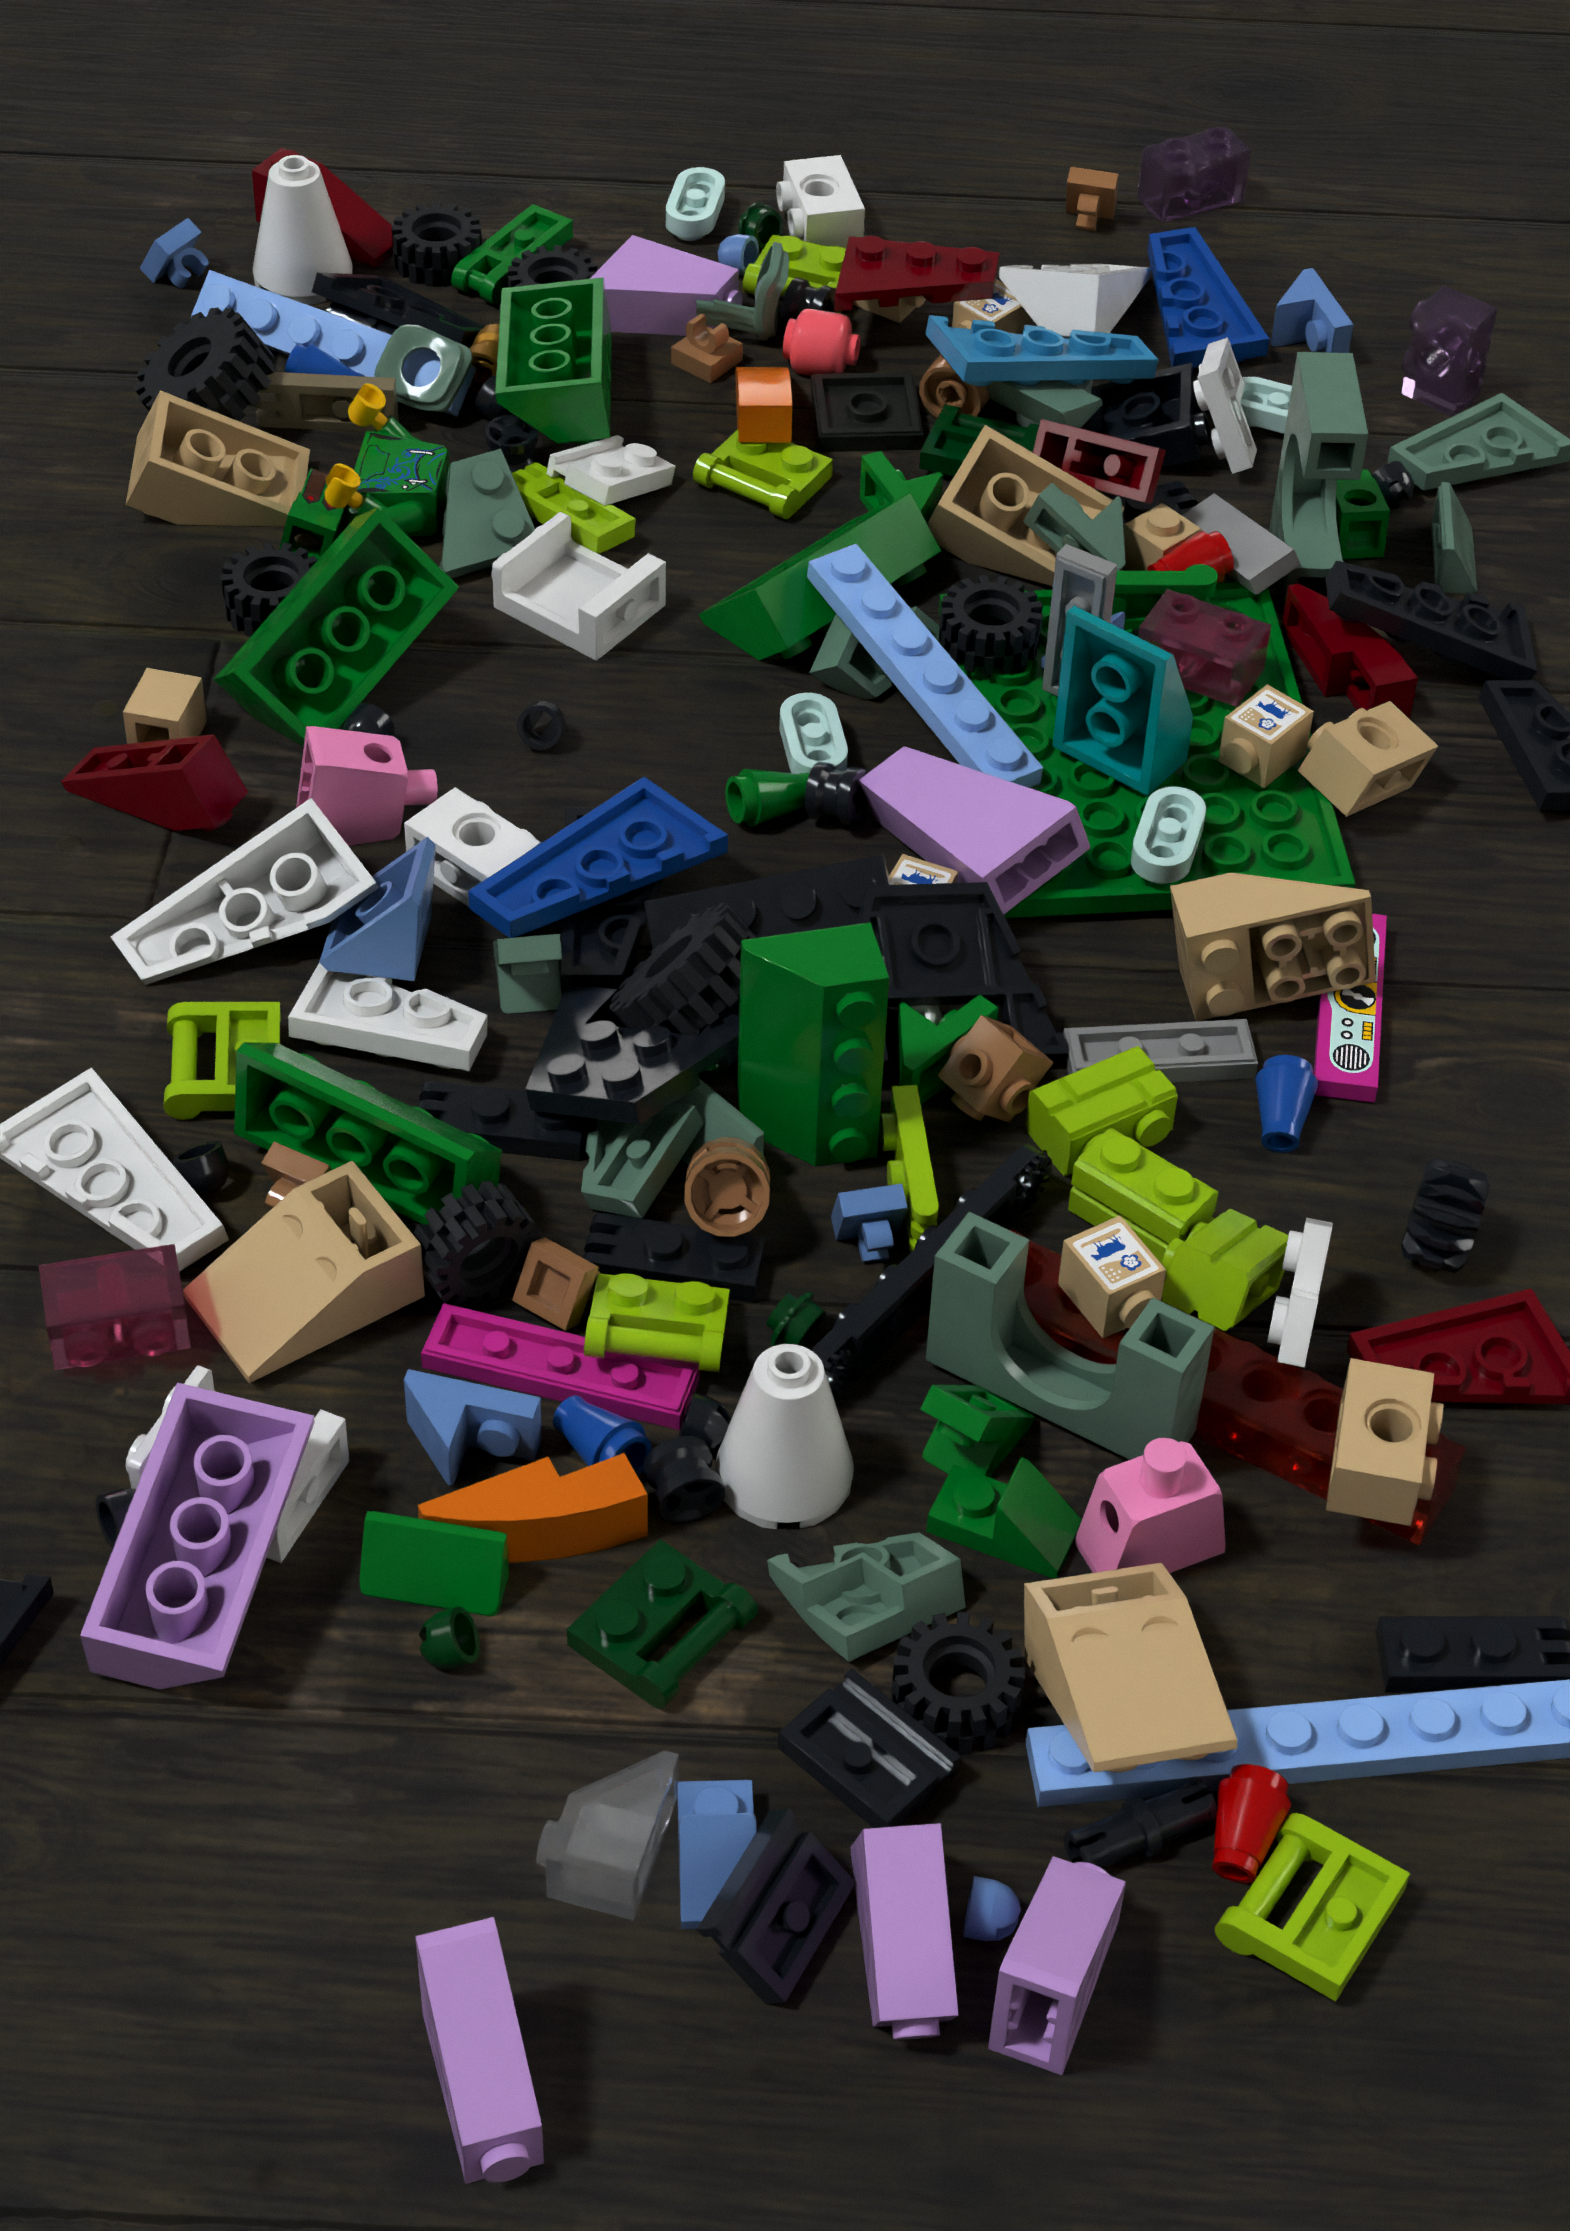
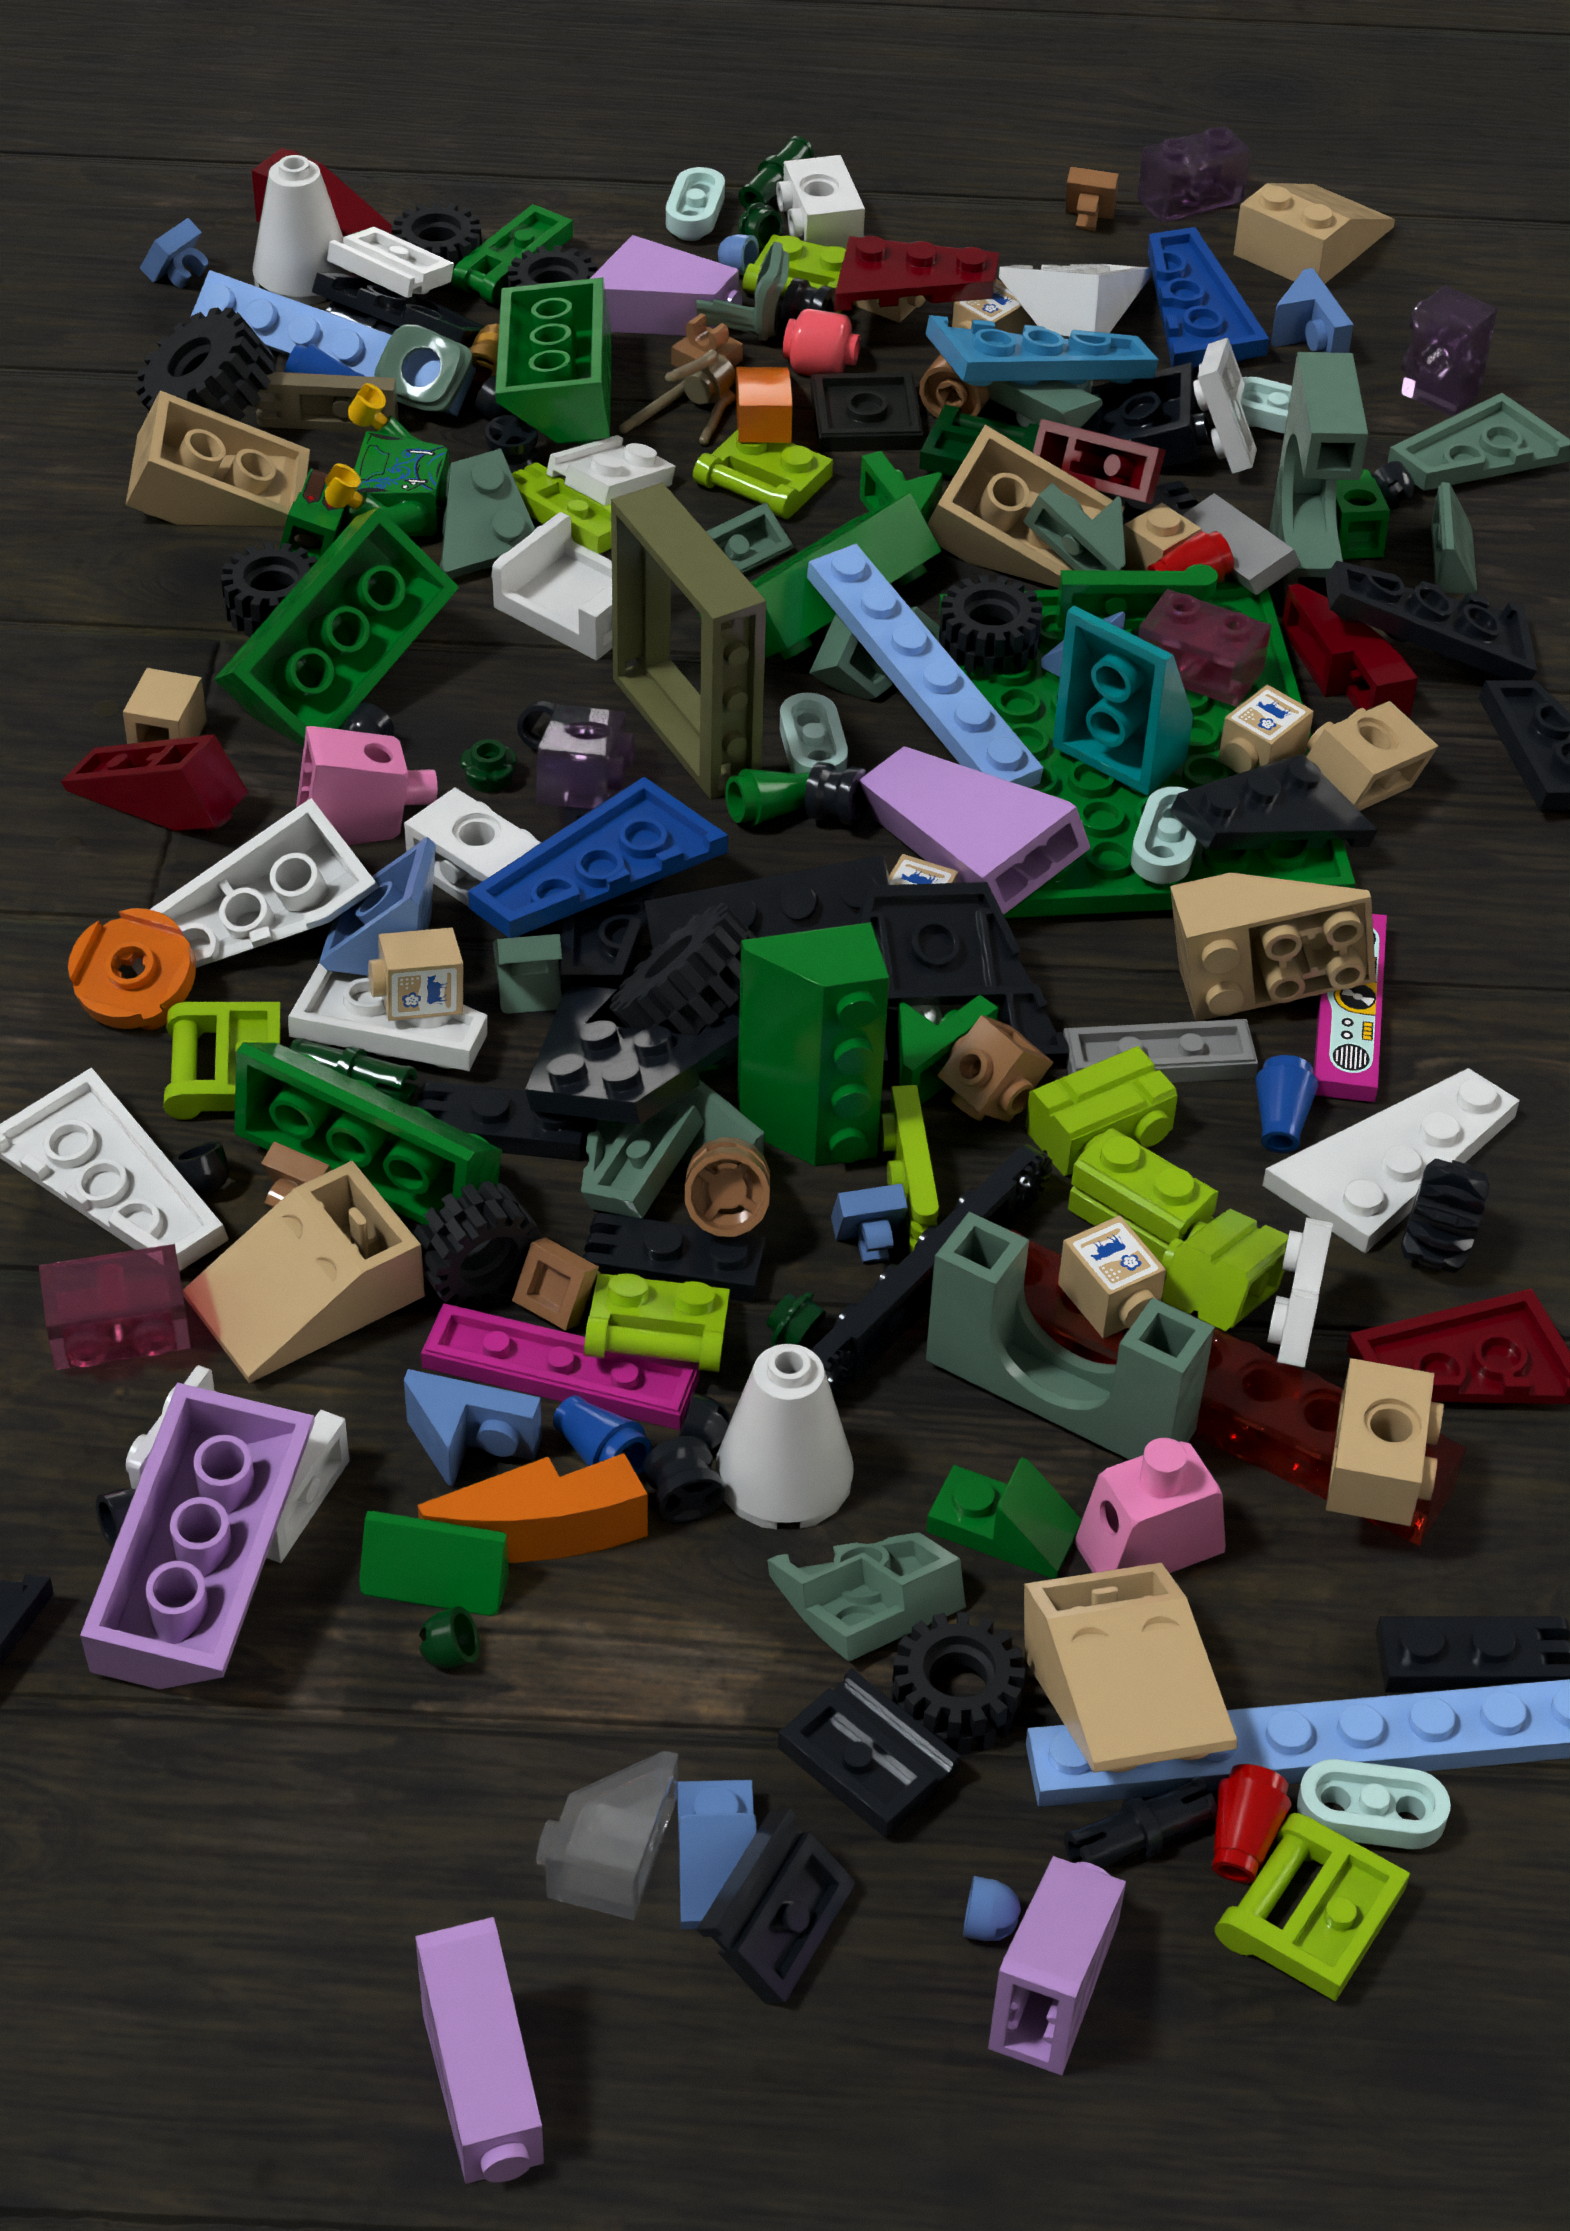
(141, 999): none -> orange plate
(356, 1064): none -> dark green pin
(390, 262): none -> white plate
(418, 974): none -> tan brick
(488, 765): none -> dark green plate
(583, 757): none -> clear purple brick
(646, 1610): dark green plate -> none
(705, 382): none -> dark tan plant
(723, 725): none -> olive window
(752, 538): none -> sand green slope
(771, 170): none -> dark green pin
(905, 1928): lavender slope -> none
(972, 1428): green slope -> none
(1079, 582): light grey tile -> none
(1272, 804): none -> black wing
(1305, 228): none -> tan slope
(1372, 1801): none -> light aqua plate
(1373, 1169): none -> white wing

